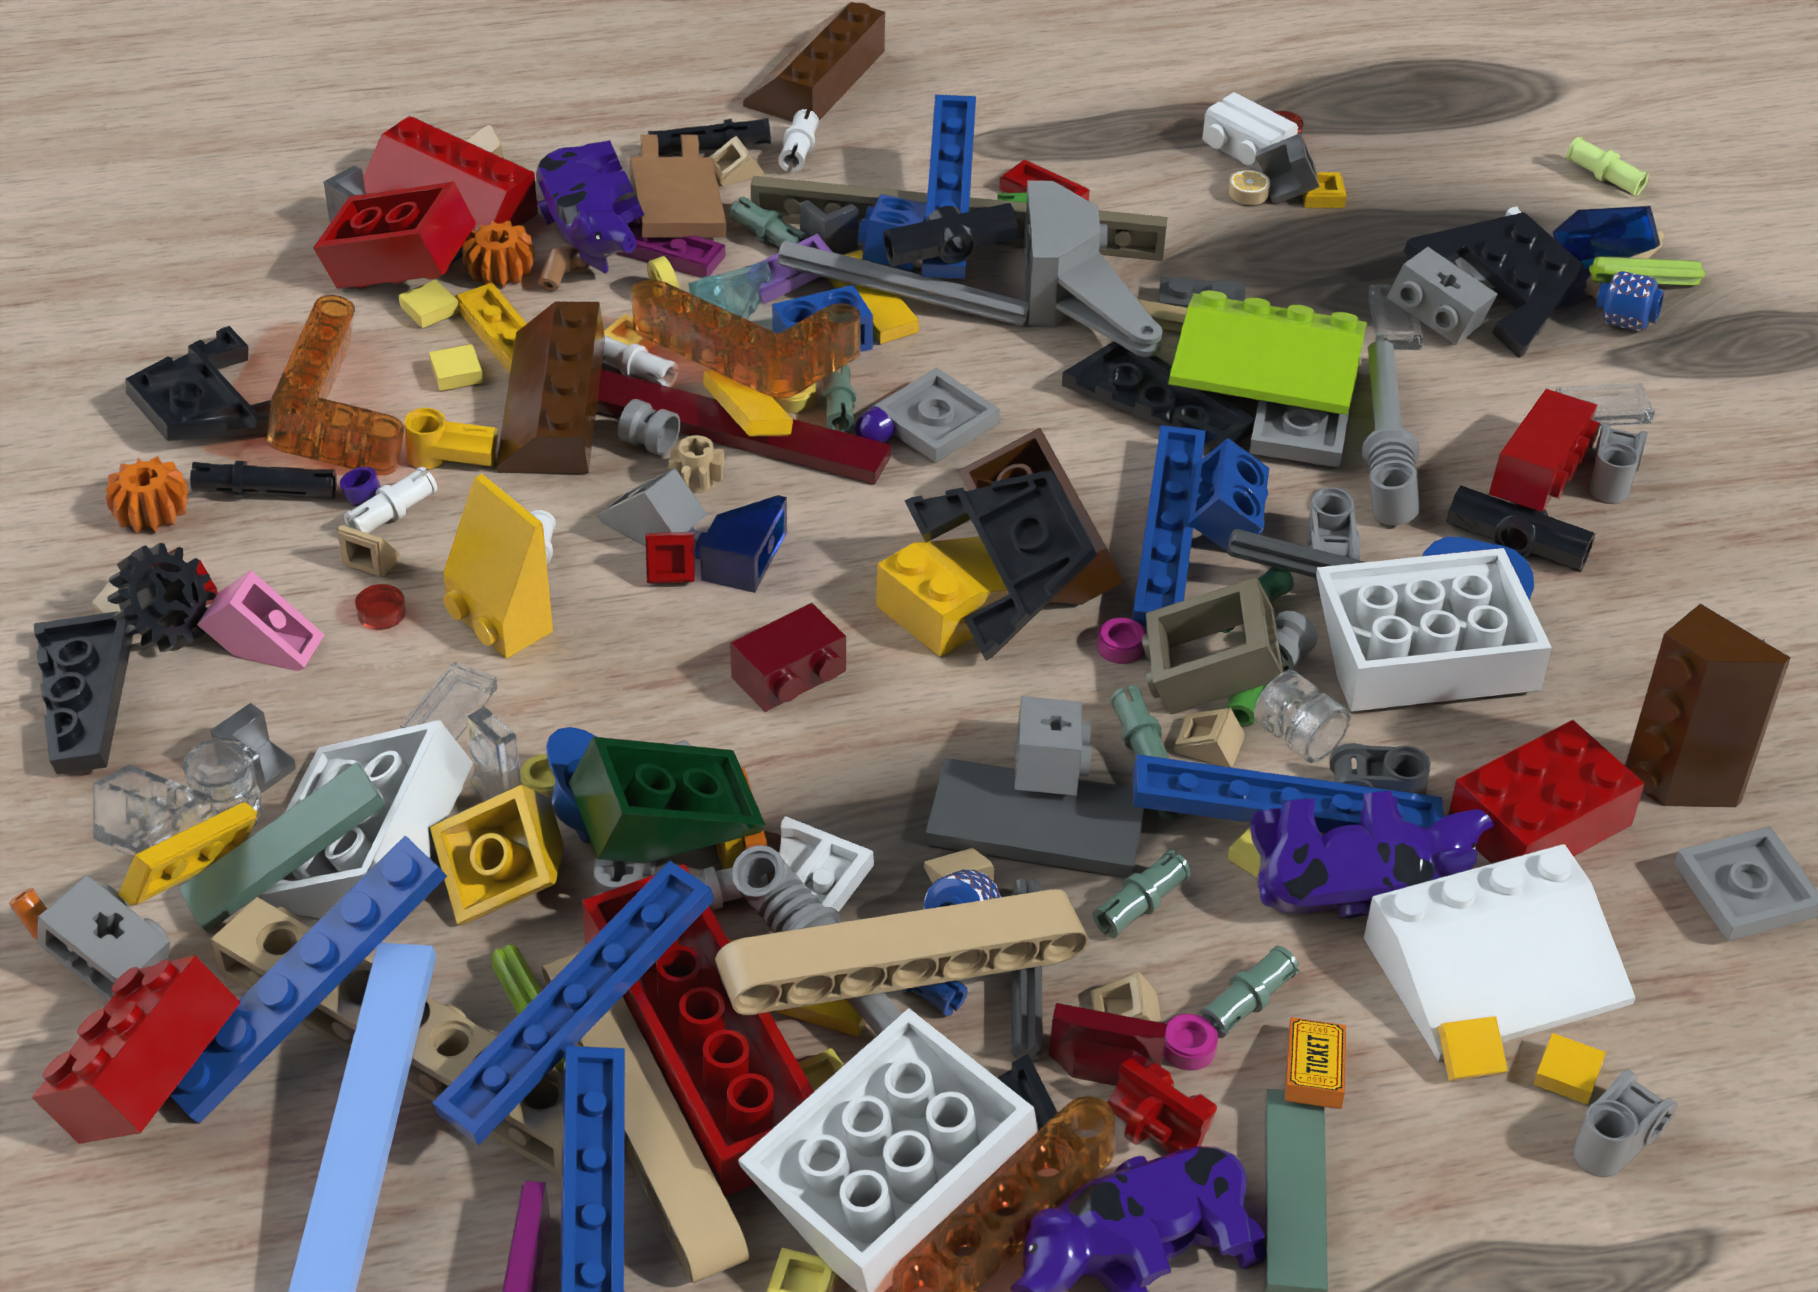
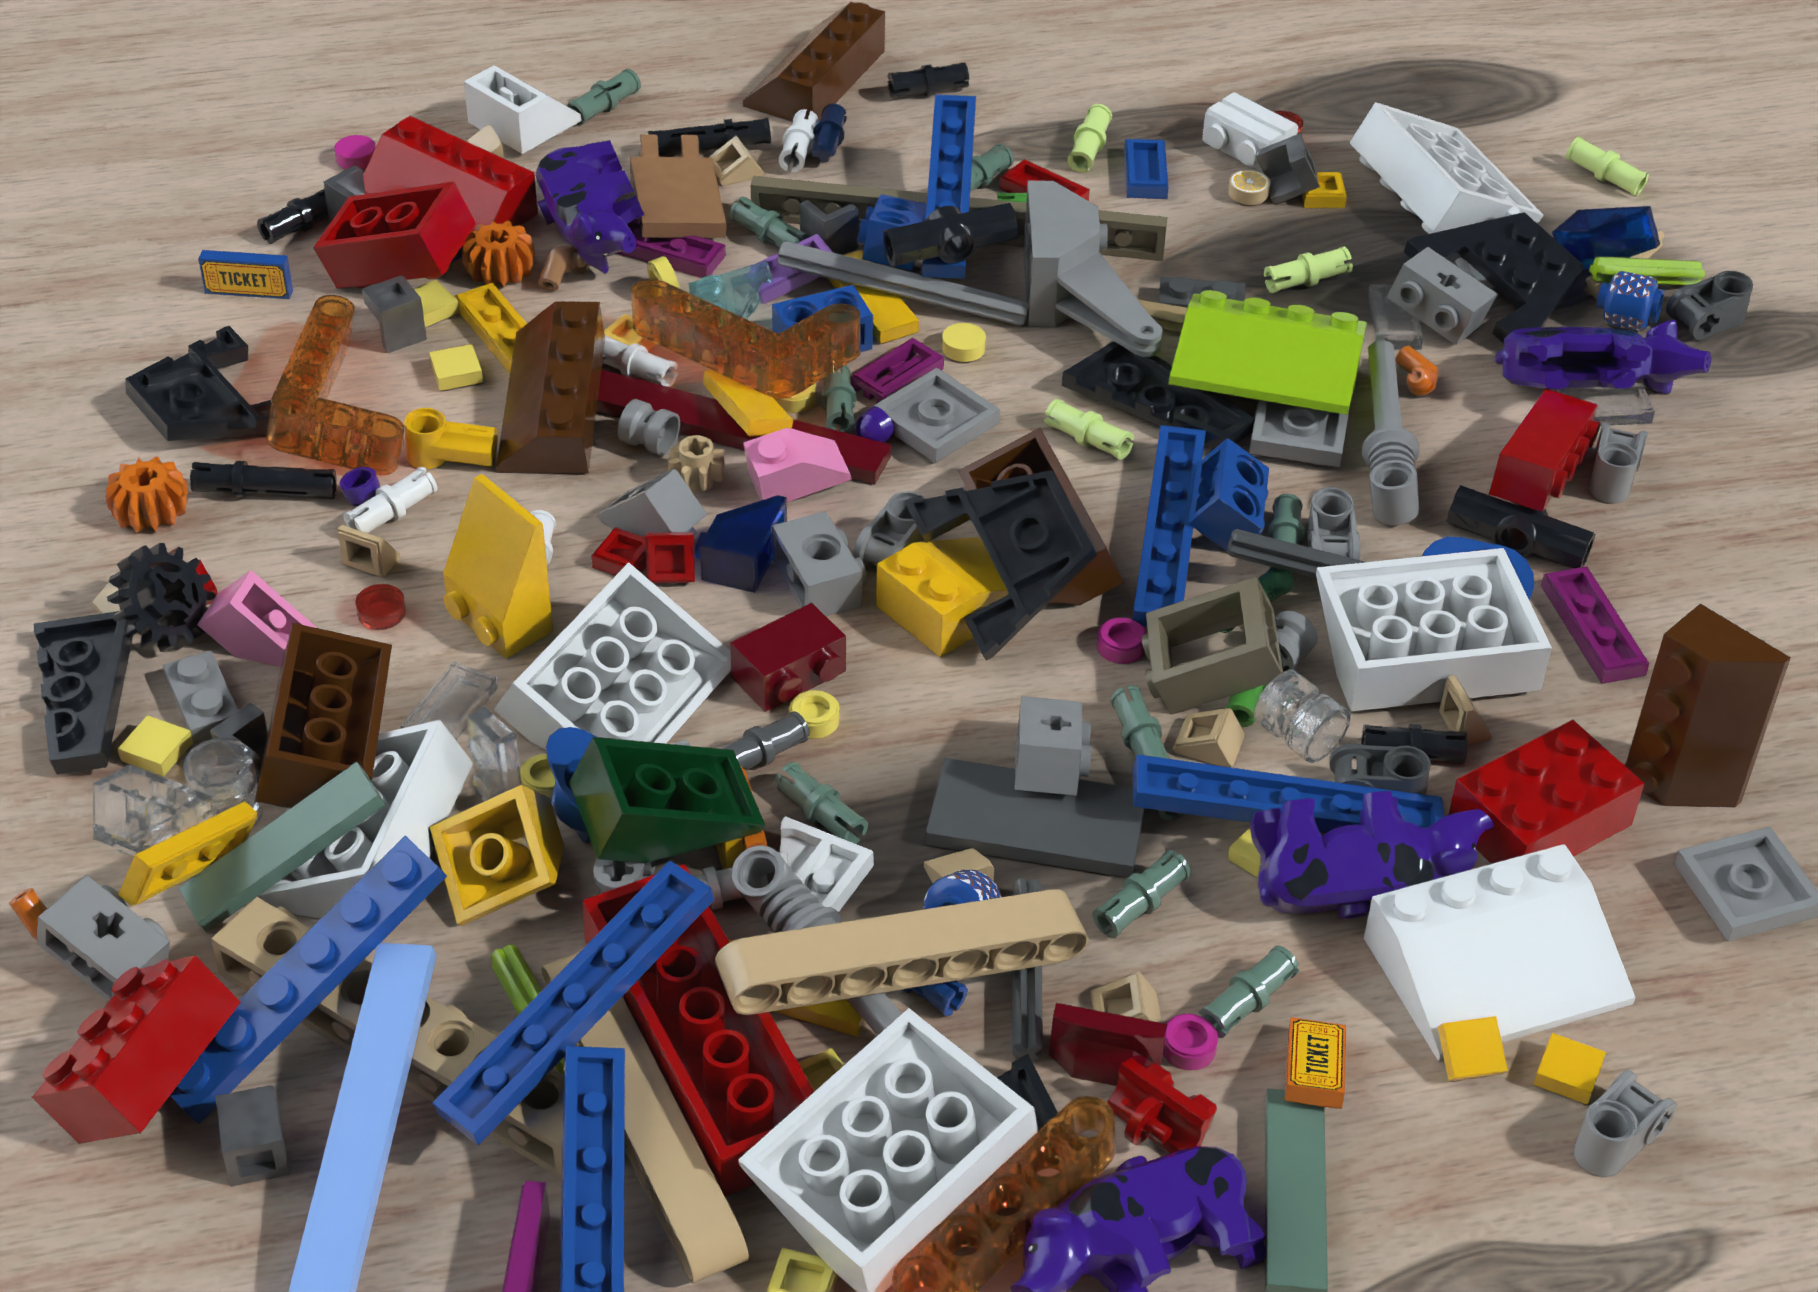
(155, 745): none -> light yellow tile
(200, 693): none -> light grey plate
(245, 274): none -> tile
(252, 1135): none -> flat silver panel
(295, 216): none -> black pin
(322, 713): none -> reddish brown slope
(354, 151): none -> dark pink tile
(398, 312): none -> flat silver panel
(515, 109): none -> white slope
(605, 95): none -> sand green pin
(618, 550): none -> red tile
(619, 669): none -> white slope
(762, 744): none -> dark grey pin
(794, 464): none -> bright pink slope
(818, 564): none -> light grey brick
(819, 711): none -> light yellow tile
(820, 803): none -> sand green pin
(829, 132): none -> dark blue axle
(888, 531): none -> light grey piece
(901, 372): none -> magenta tile
(928, 80): none -> black pin
(963, 342): none -> light yellow tile
(990, 164): none -> sand green pin
(1089, 138): none -> yellowish green pin
(1089, 429): none -> yellowish green pin
(1145, 169): none -> blue tile
(1287, 520): none -> sand green pin
(1308, 269): none -> yellowish green pin
(1422, 372): none -> orange arm
(1435, 170): none -> white slope
(1437, 745): none -> black pin
(1461, 712): none -> tan slope
(1594, 625): none -> magenta tile
(1599, 357): none -> dark purple animal
(1712, 304): none -> dark grey piece

